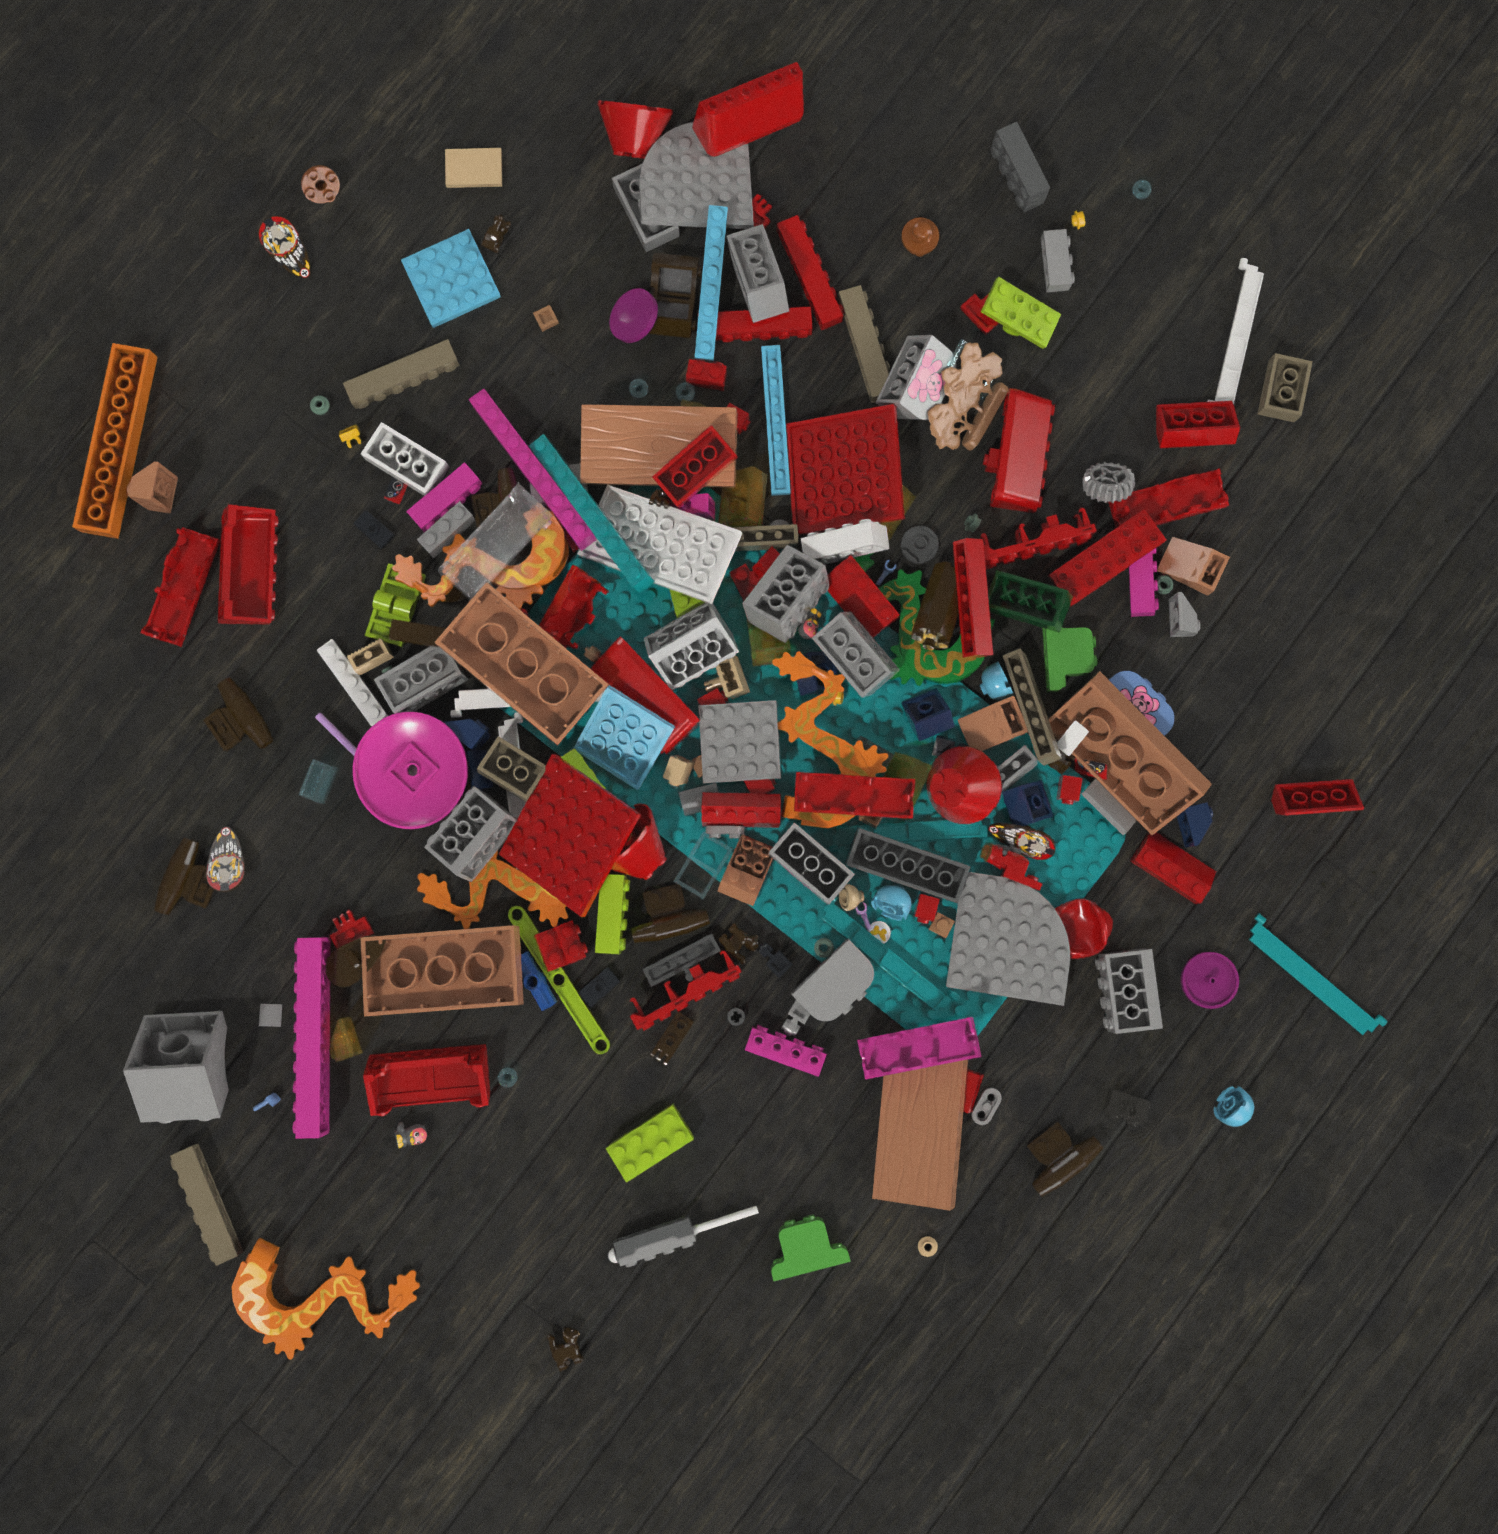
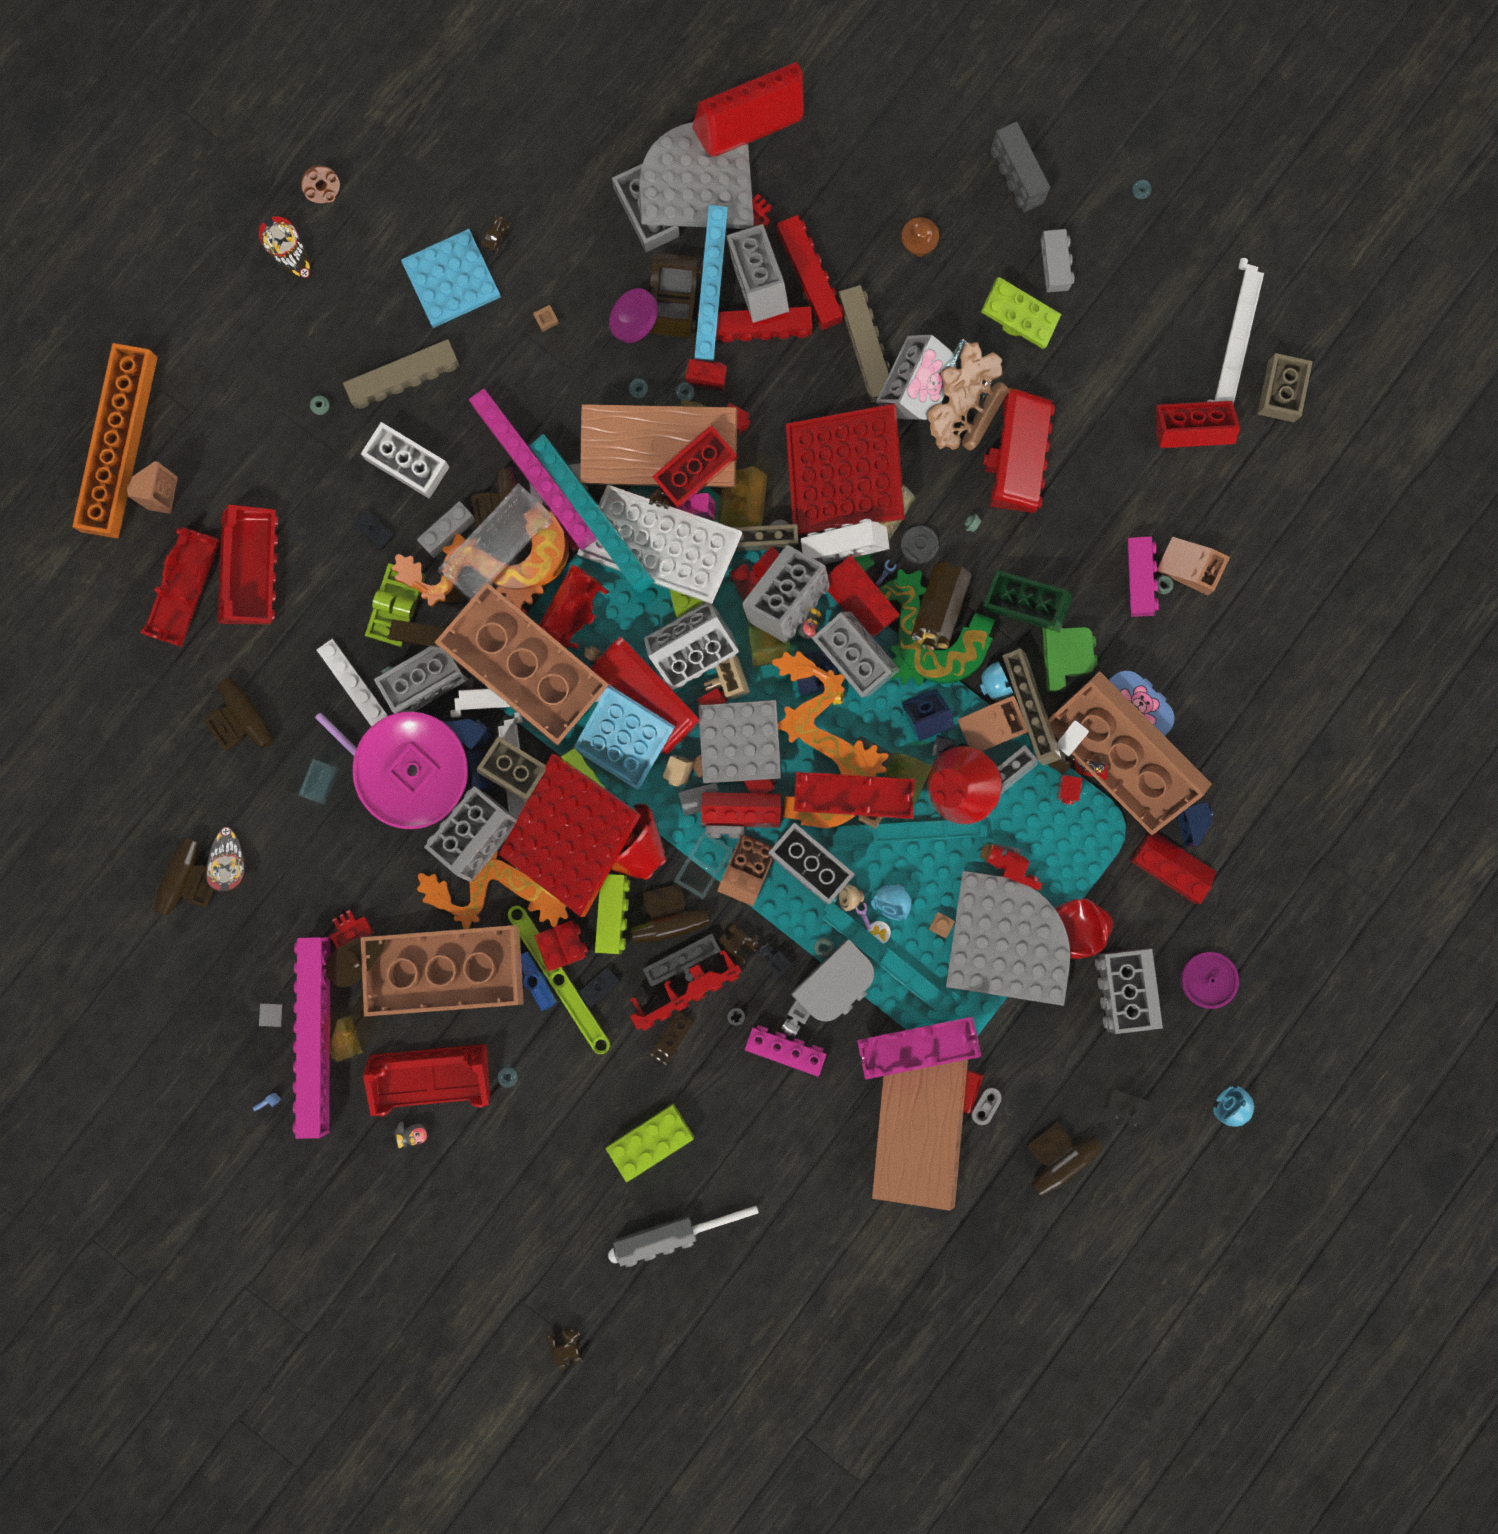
(178, 1067): light grey brick -> none
(206, 1204): dark tan brick -> none
(288, 1325): orange animal -> none
(350, 433): yellow tile -> none
(370, 656): tan brick -> none
(395, 491): sticker -> none
(445, 496): dark pink brick -> none
(473, 167): tan tile -> none
(633, 126): red cone -> none
(775, 420): medium azure plate -> none
(806, 1249): bright green brick -> none
(907, 865): dark grey brick -> none
(925, 1240): tan plate -> none
(926, 908): red brick -> none
(972, 598): red brick -> none
(973, 308): red hinge -> none
(1027, 803): dark blue slope -> none
(1030, 841): shield -> none
(1052, 537): red piece -> none
(1078, 219): yellow plate -> none
(1108, 482): light grey gear -> none
(1108, 556): red piece -> none
(1109, 806): light grey tile -> none
(1174, 499): red piece -> none
(1182, 617): light grey slope -> none
(1312, 979): teal piece -> none
(1316, 797): red slope -> none

